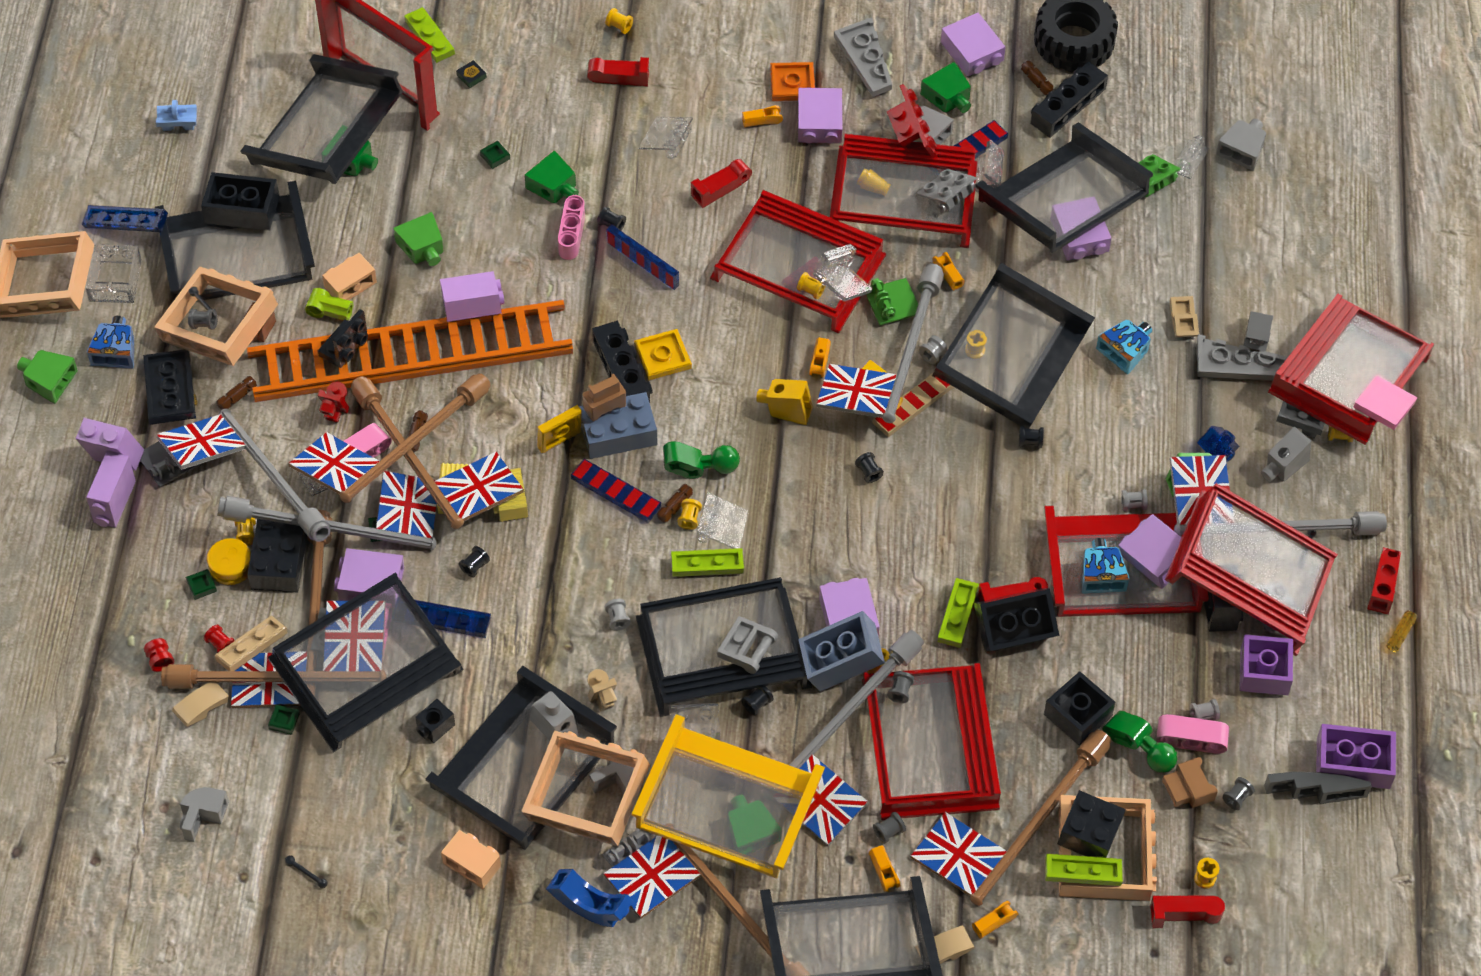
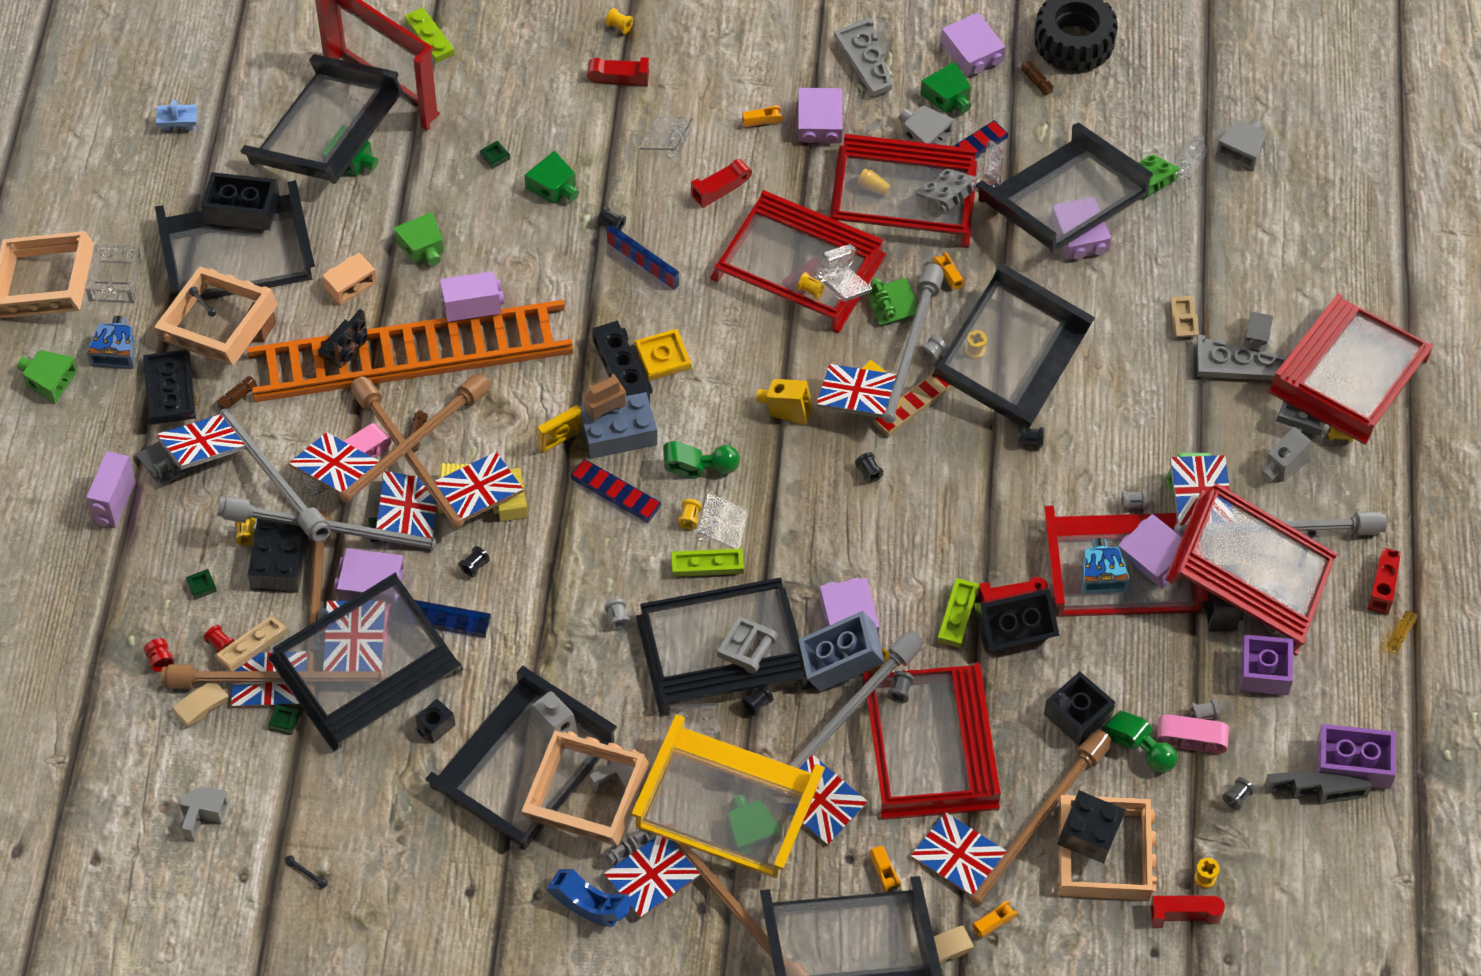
(102, 437): lavender brick -> none
(124, 218): clear blue tile -> none
(202, 319): dark grey bush -> none
(229, 561): yellow head -> none
(322, 303): lime piece -> none
(334, 401): red hips -> none
(471, 74): tile -> none
(471, 858): light nougat brick -> none
(571, 227): bright pink beam -> none
(601, 689): tan hips -> none
(674, 503): reddish brown axle -> none
(788, 78): orange tile -> none
(820, 356): light orange bar -> none
(889, 827): dark grey bush -> none
(908, 122): red bracket -> none
(1068, 99): black brick -> none
(1083, 869): lime plate -> none
(1125, 344): torso -> none
(1189, 784): medium nougat piece -> none
(1219, 442): clear blue brick -> none
(1385, 402): bright pink tile -> none

